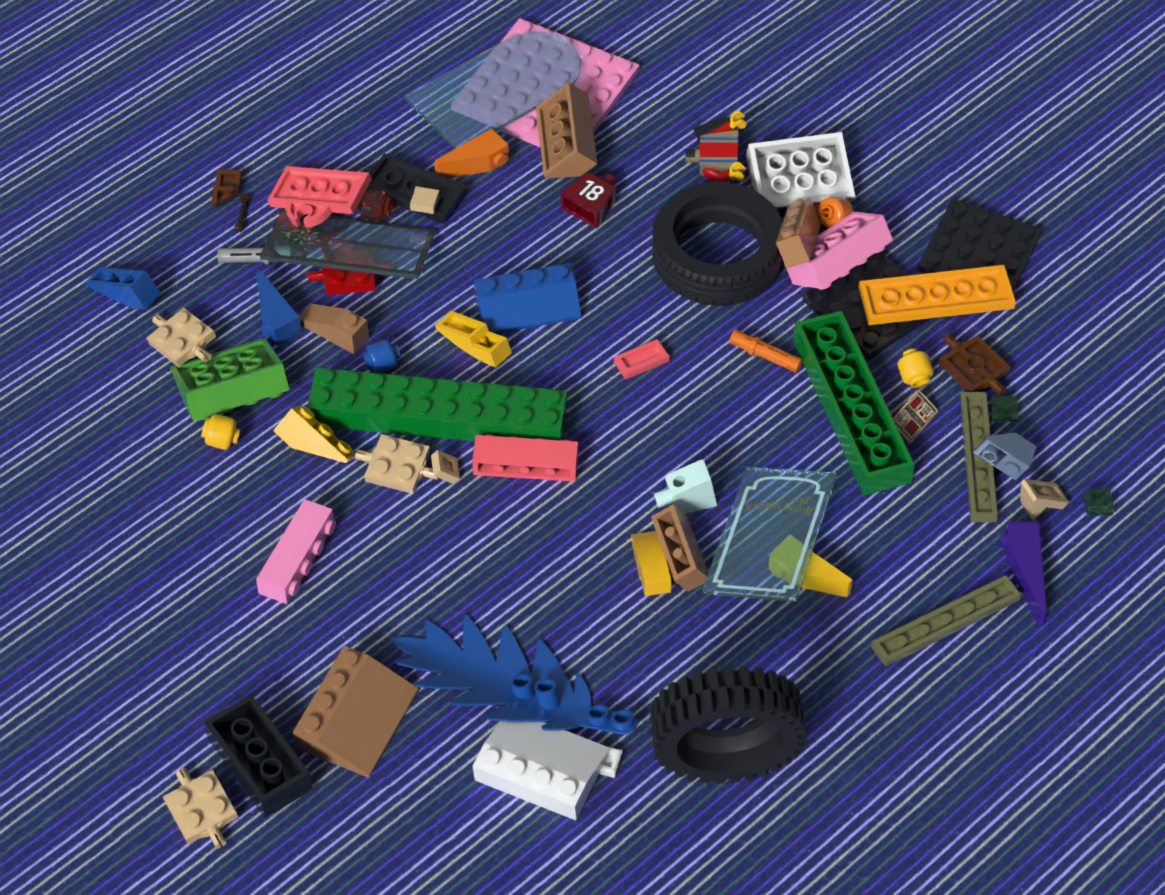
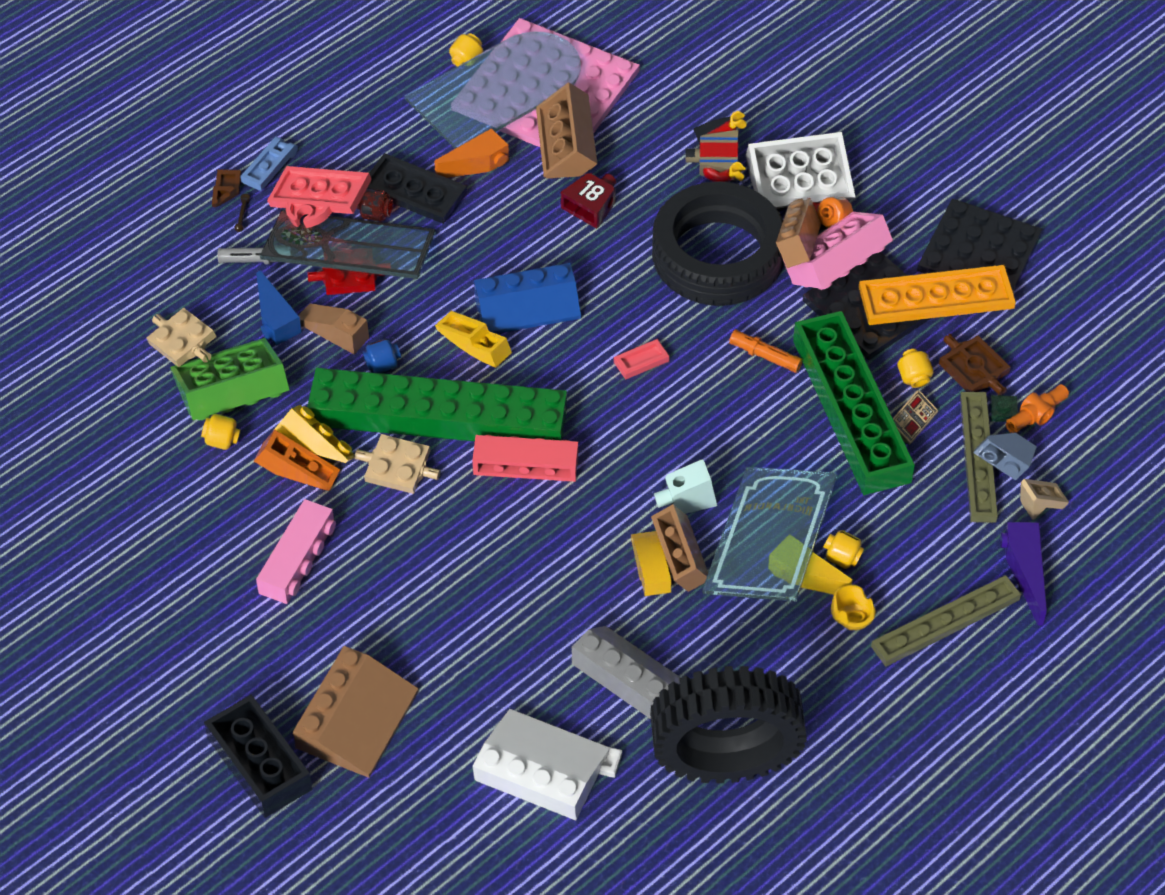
(125, 286): blue slope -> none
(200, 807): tan plate -> none
(268, 163): none -> medium blue plate
(295, 462): none -> orange slope
(424, 200): tan tile -> none
(445, 467): tan tile -> none
(465, 48): none -> yellow head
(530, 698): blue plant -> none
(621, 667): none -> light grey slope
(843, 549): none -> yellow head
(852, 607): none -> yellow hair
(1037, 409): none -> orange pin
(1098, 502): plate -> none

